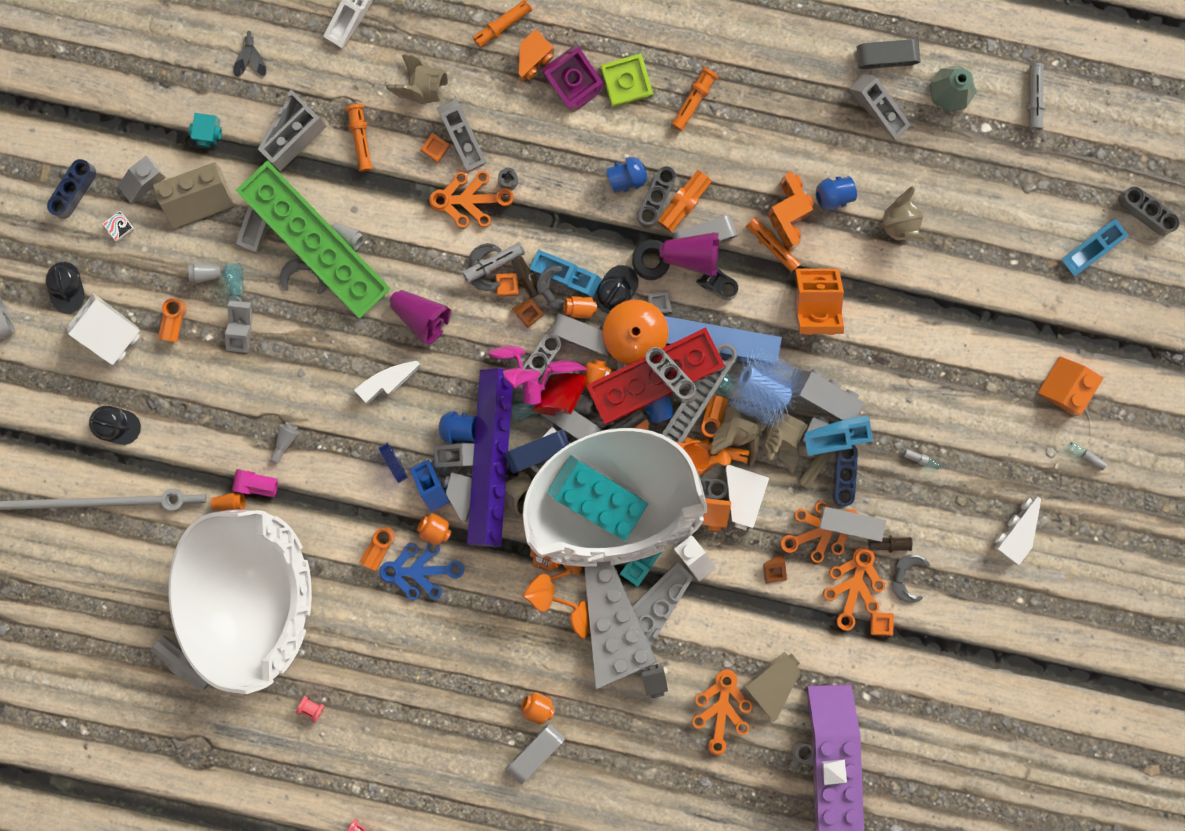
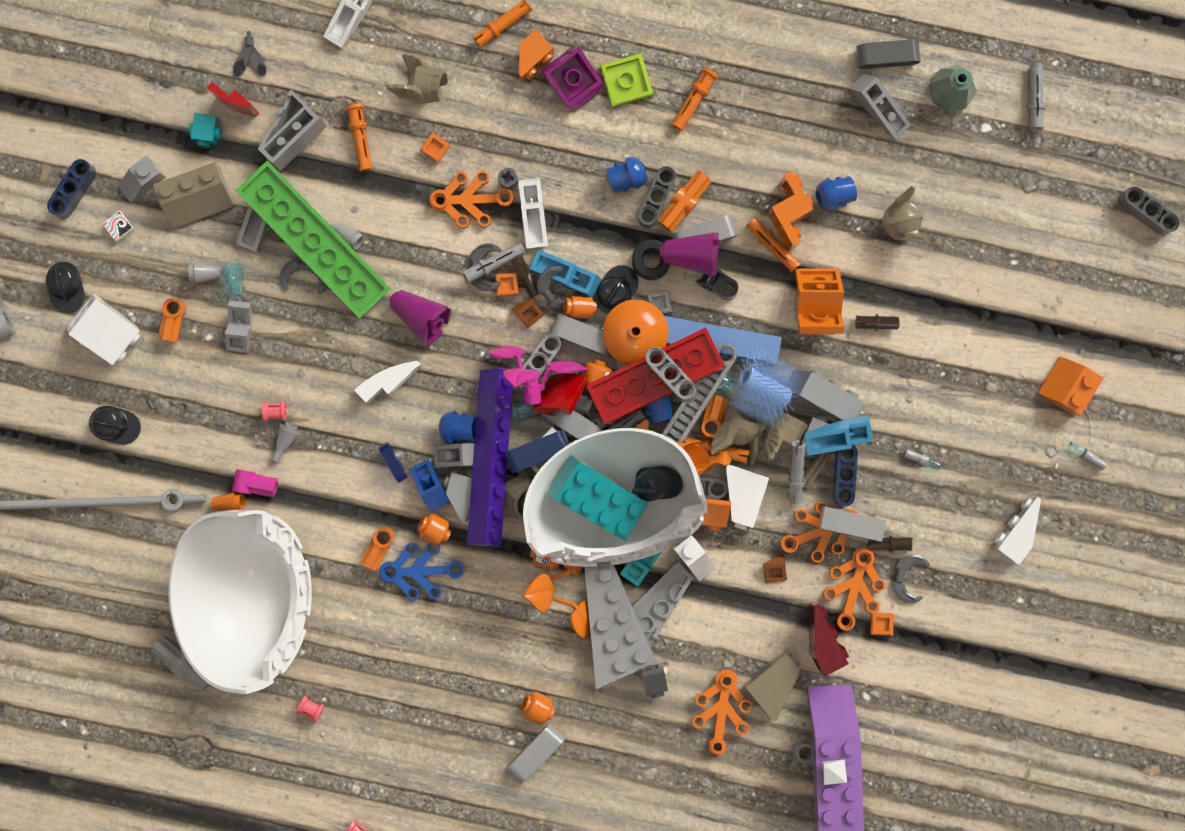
(234, 100): none -> red slope
(274, 411): none -> coral bush
(461, 134): light grey slope -> none
(533, 213): none -> white slope
(657, 483): none -> black piece
(796, 480): none -> light grey pin
(823, 646): none -> dark red slope
(877, 322): none -> dark brown axle
(1095, 247): dark azure slope -> none

